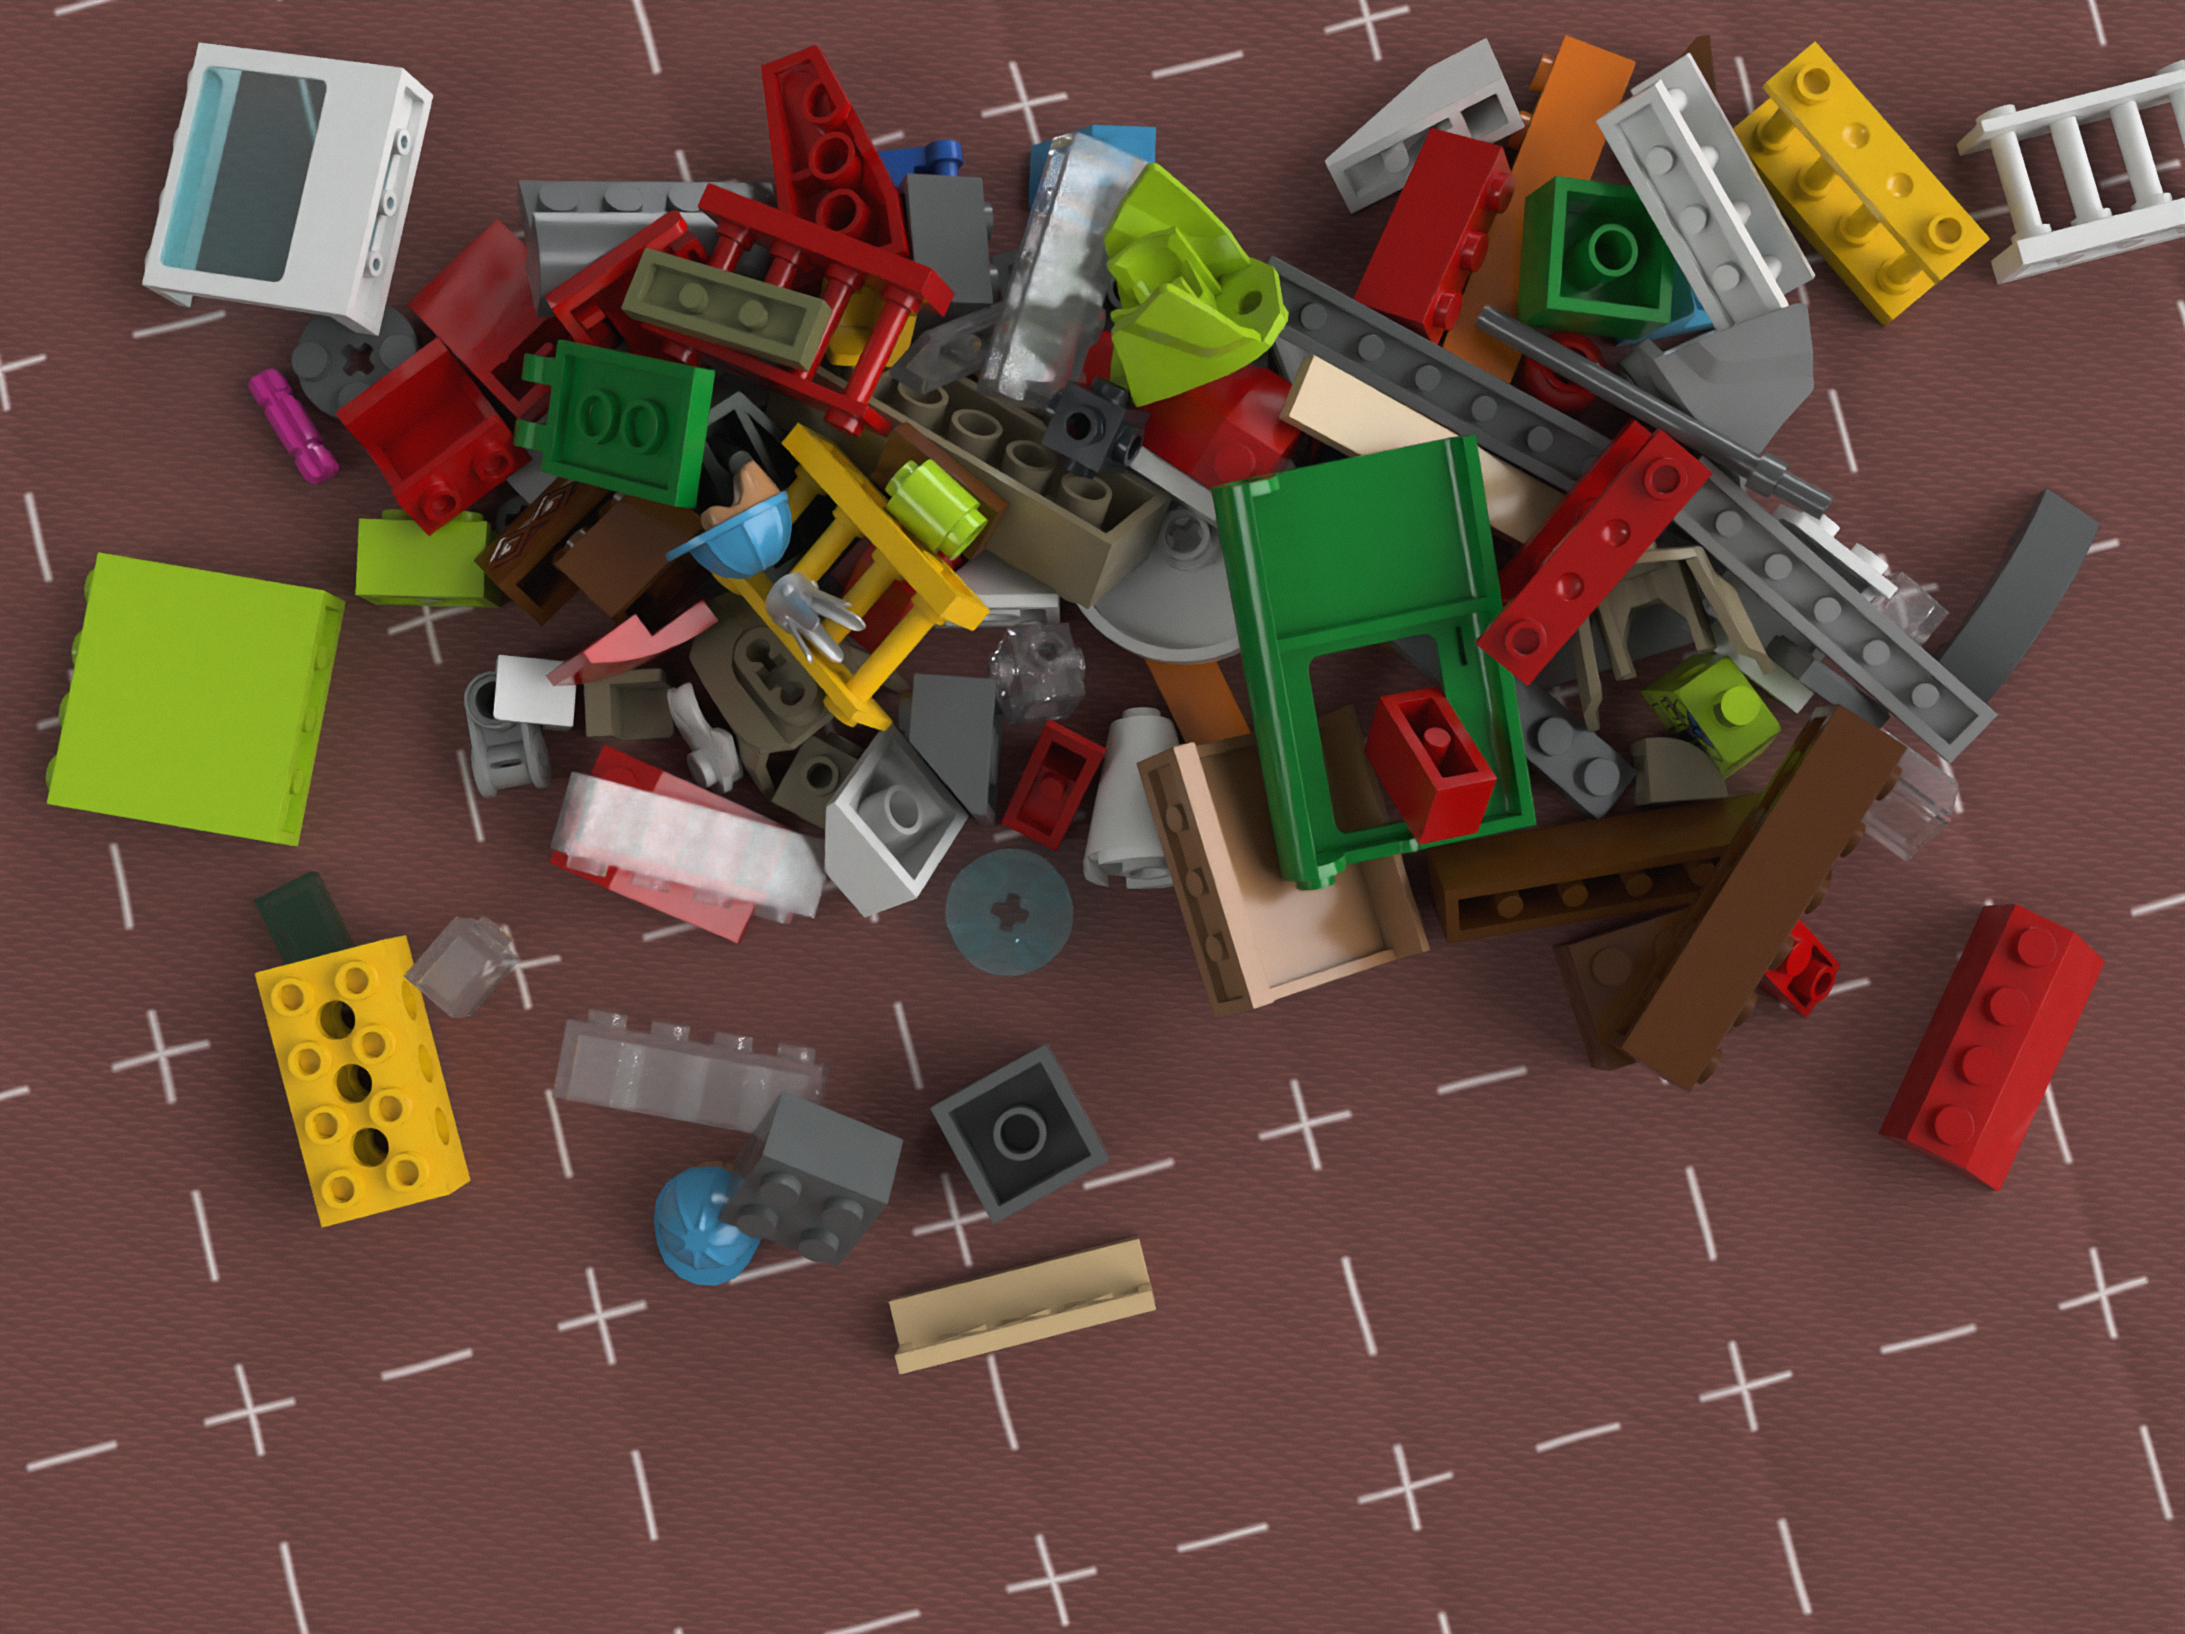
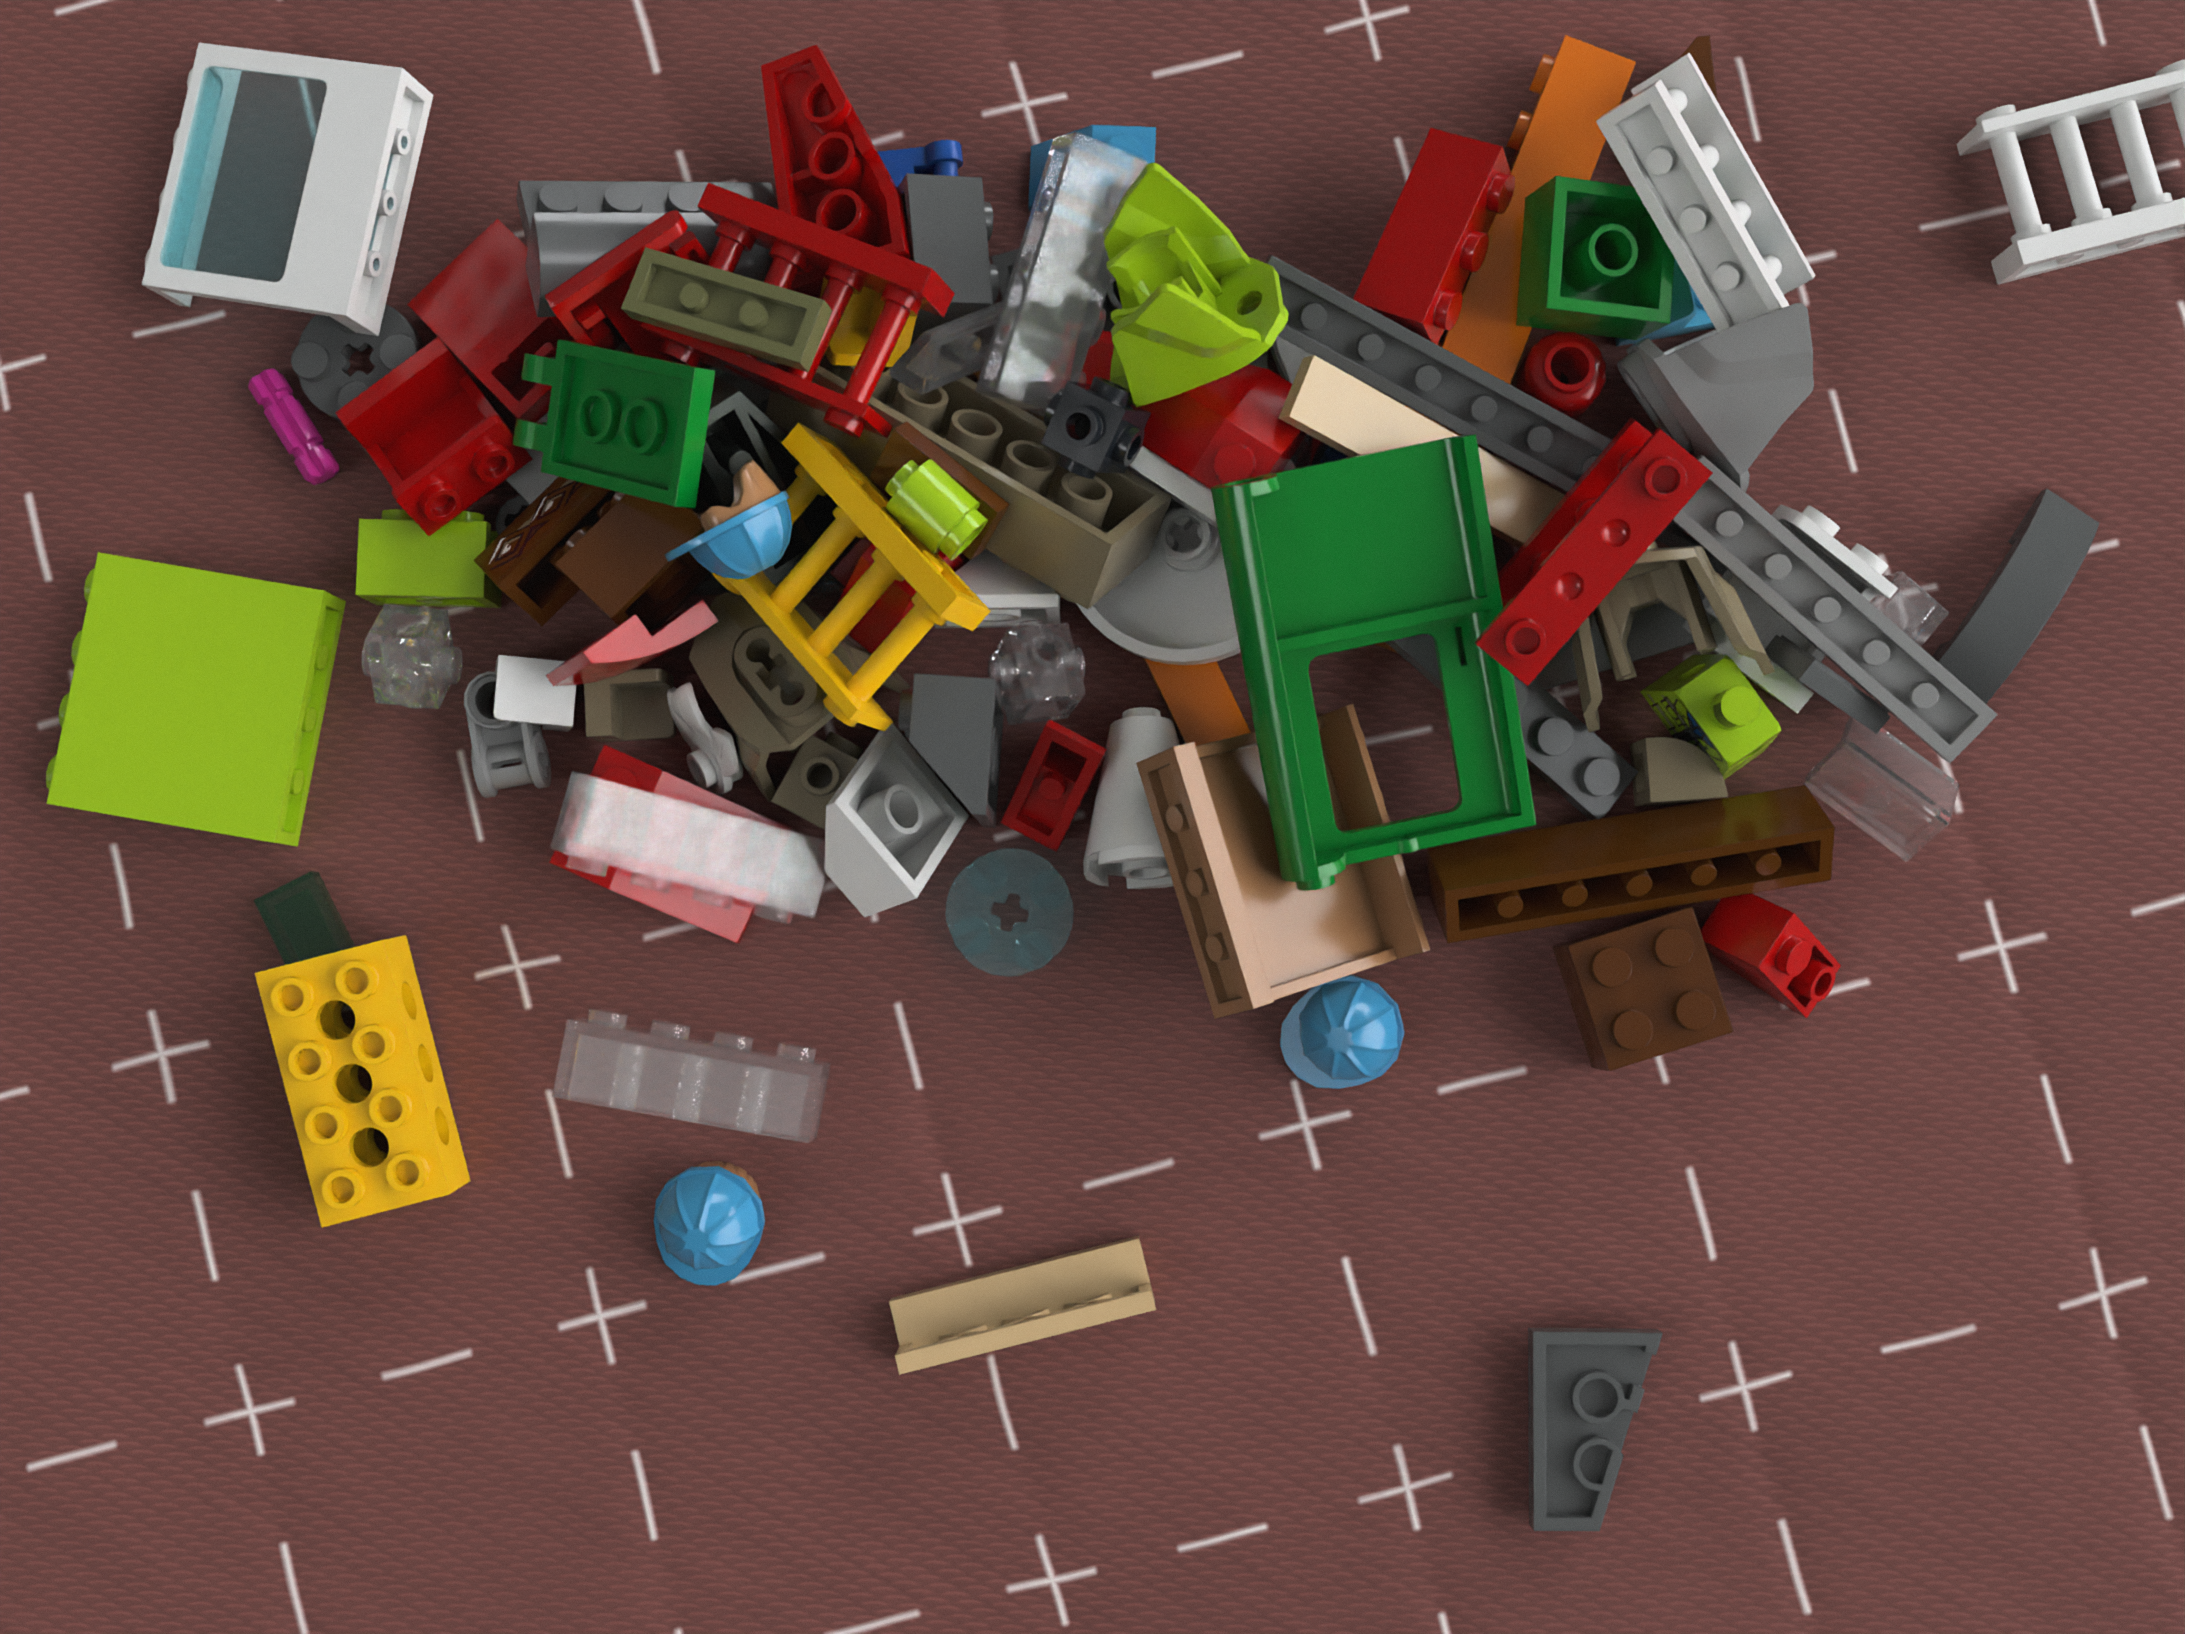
(411, 656): none -> clear brick
(464, 965): clear brick -> none
(795, 606): flat silver piece -> none
(811, 1179): dark grey brick -> none
(1020, 1133): dark grey brick -> none
(1342, 1033): none -> dark azure piece
(1429, 765): red brick -> none
(1456, 96): white slope -> none
(1578, 1417): none -> dark grey wing
(1757, 896): reddish brown brick -> none
(1763, 473): dark grey bar -> none
(1855, 186): yellow fence -> none
(1993, 1043): red slope -> none

